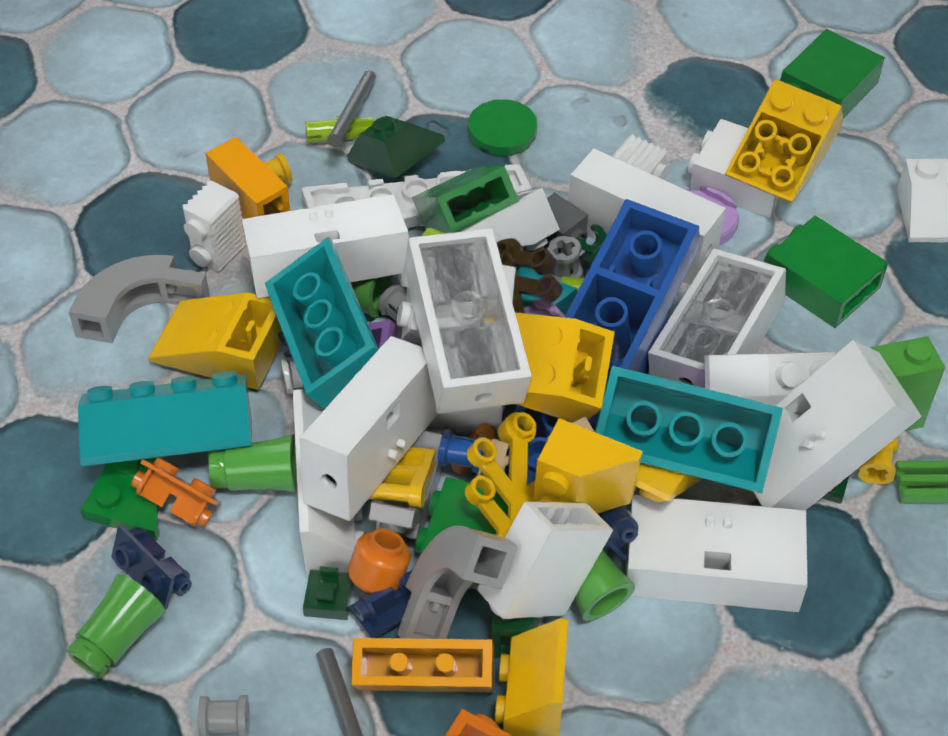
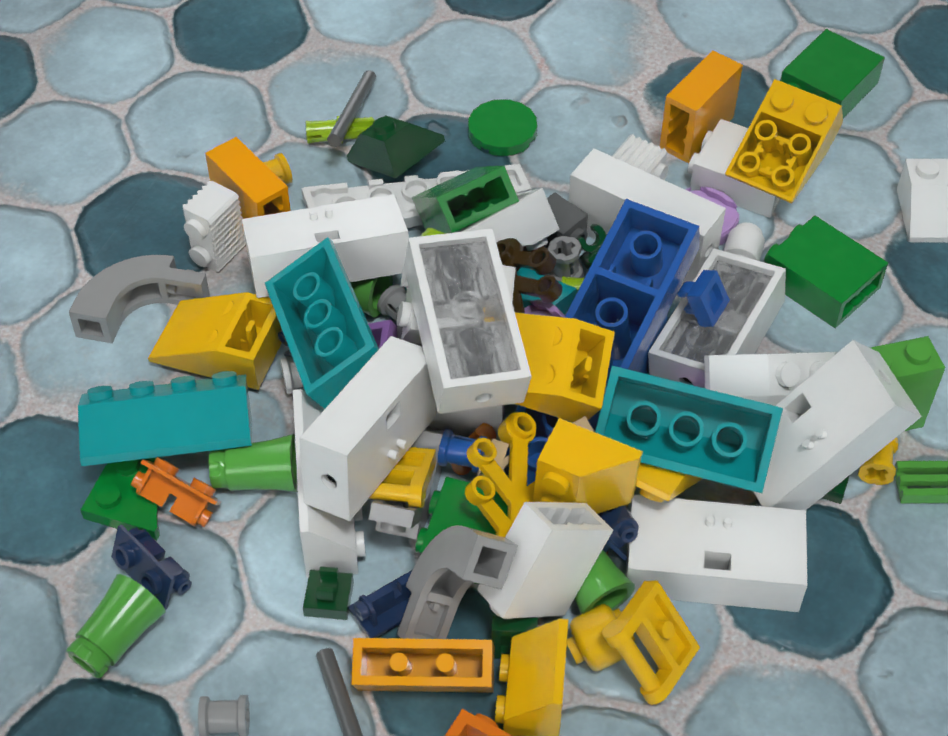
(378, 561): orange head -> none
(587, 639): none -> yellow head
(663, 635): none -> yellow plate
(699, 104): none -> light orange brick
(705, 297): none -> blue tile
(745, 241): none -> white brick

